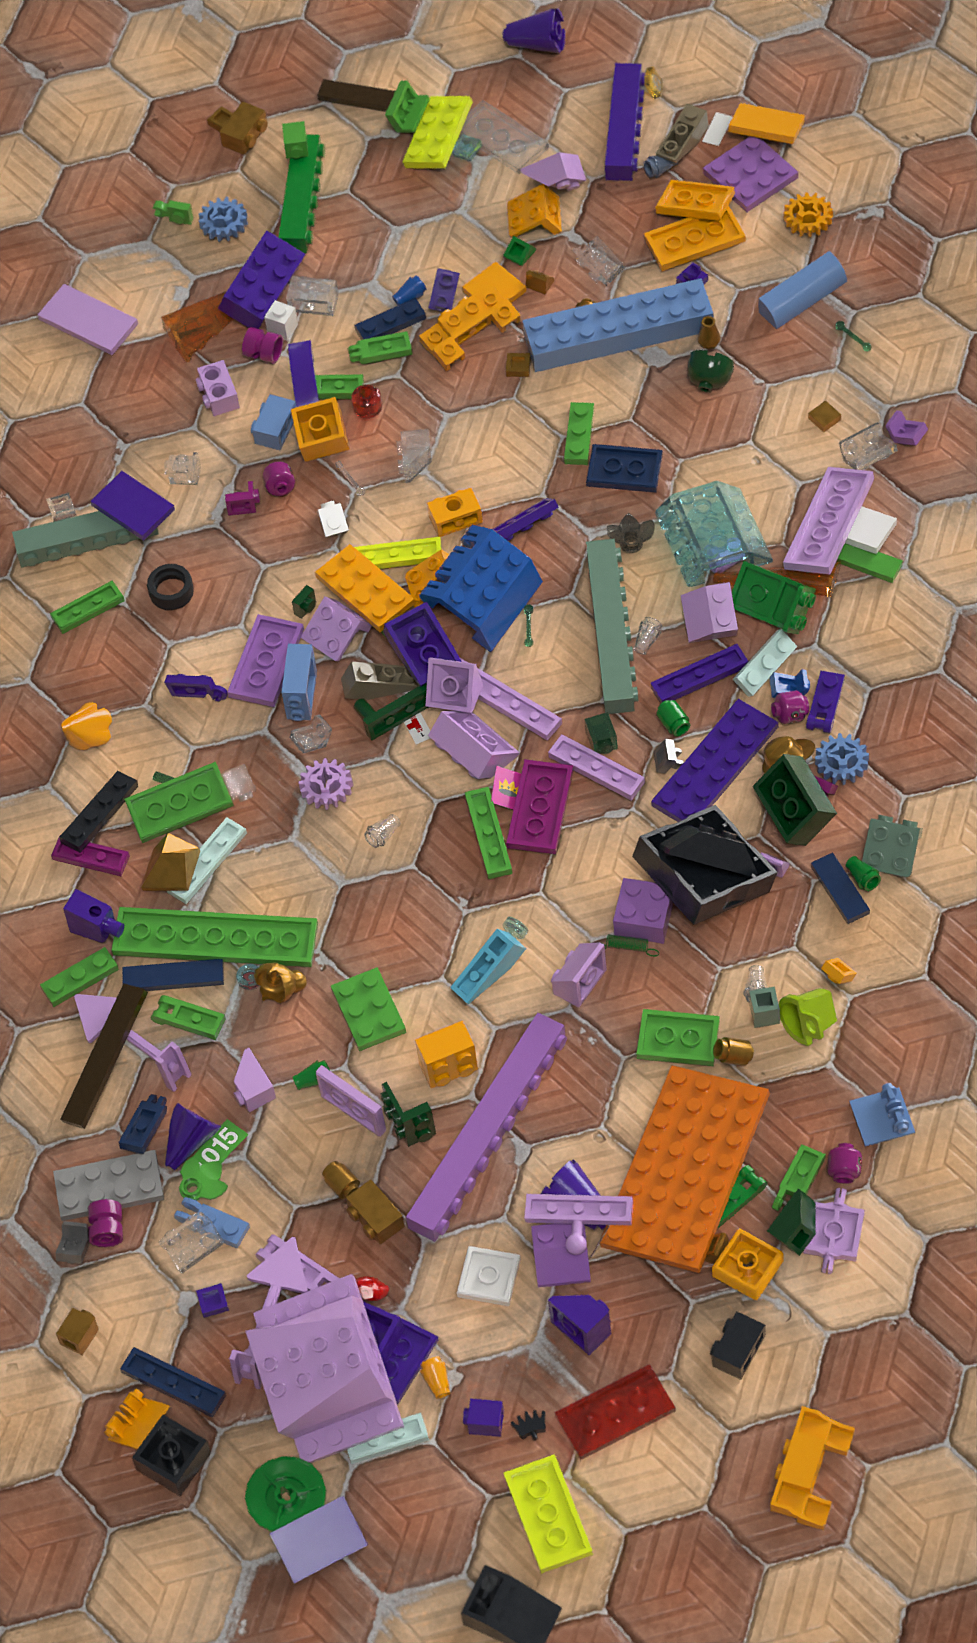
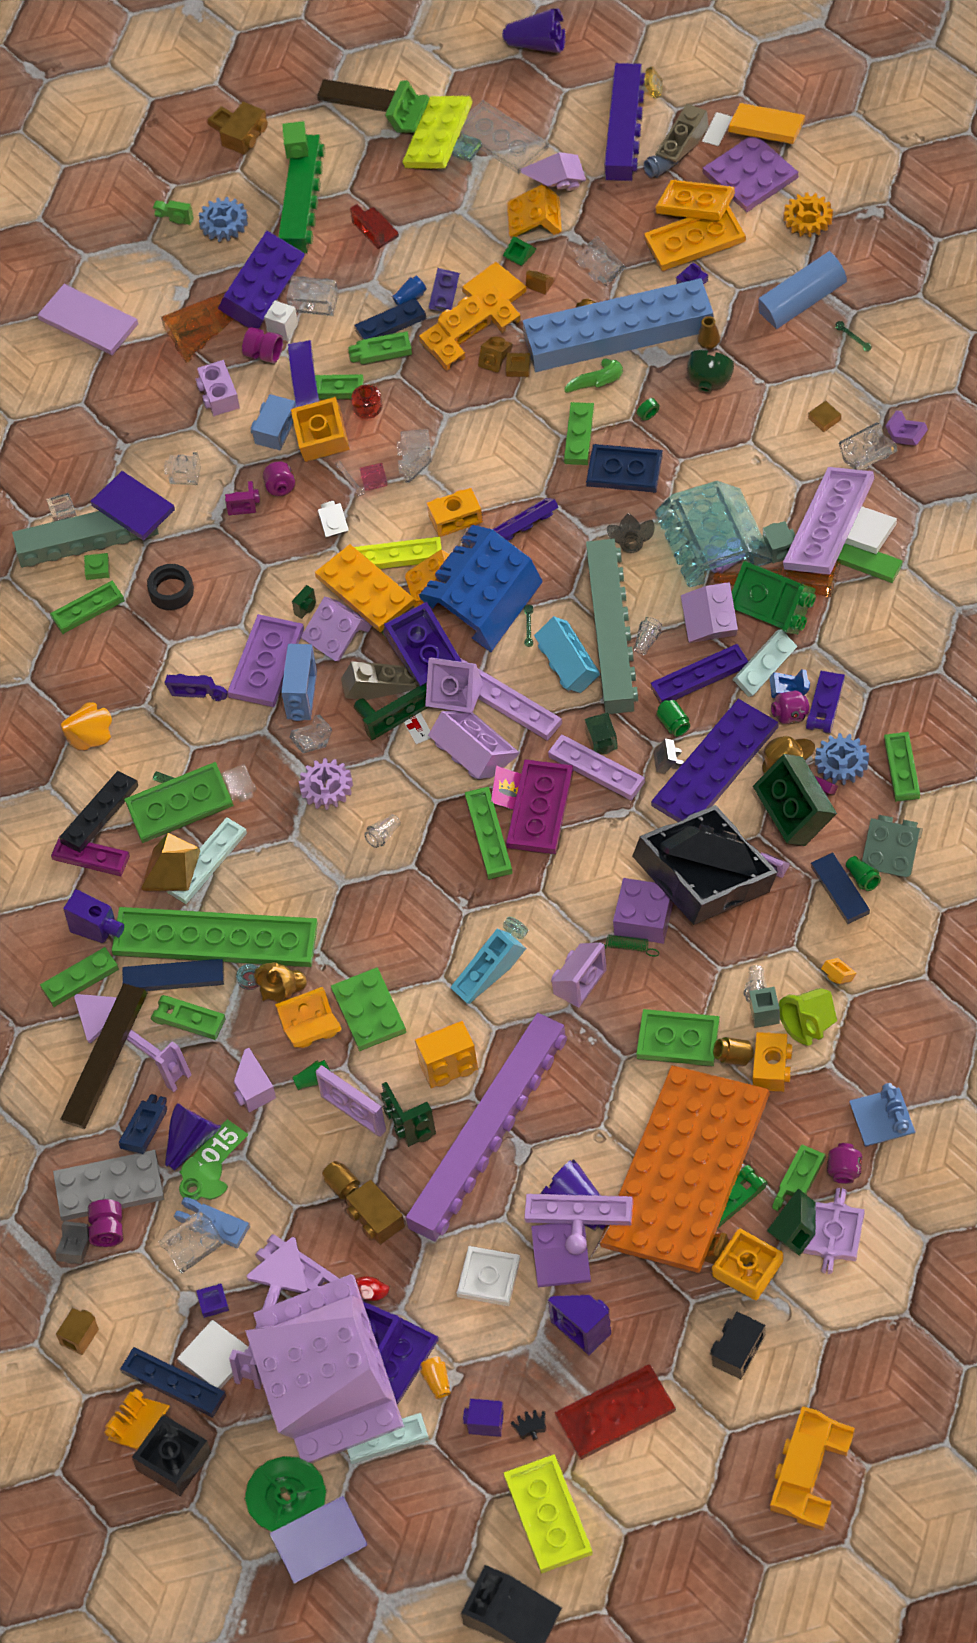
(97, 566): none -> bright green plate
(210, 1355): none -> white tile
(307, 1018): none -> light orange bracket
(373, 226): none -> clear red panel
(373, 476): none -> clear pink tile
(493, 352): none -> pearl gold bracket
(566, 655): none -> medium azure brick
(610, 373): none -> bright green piece
(648, 409): none -> green tile
(772, 1047): none -> light orange brick
(778, 540): none -> sand green brick
(902, 766): none -> bright green tile

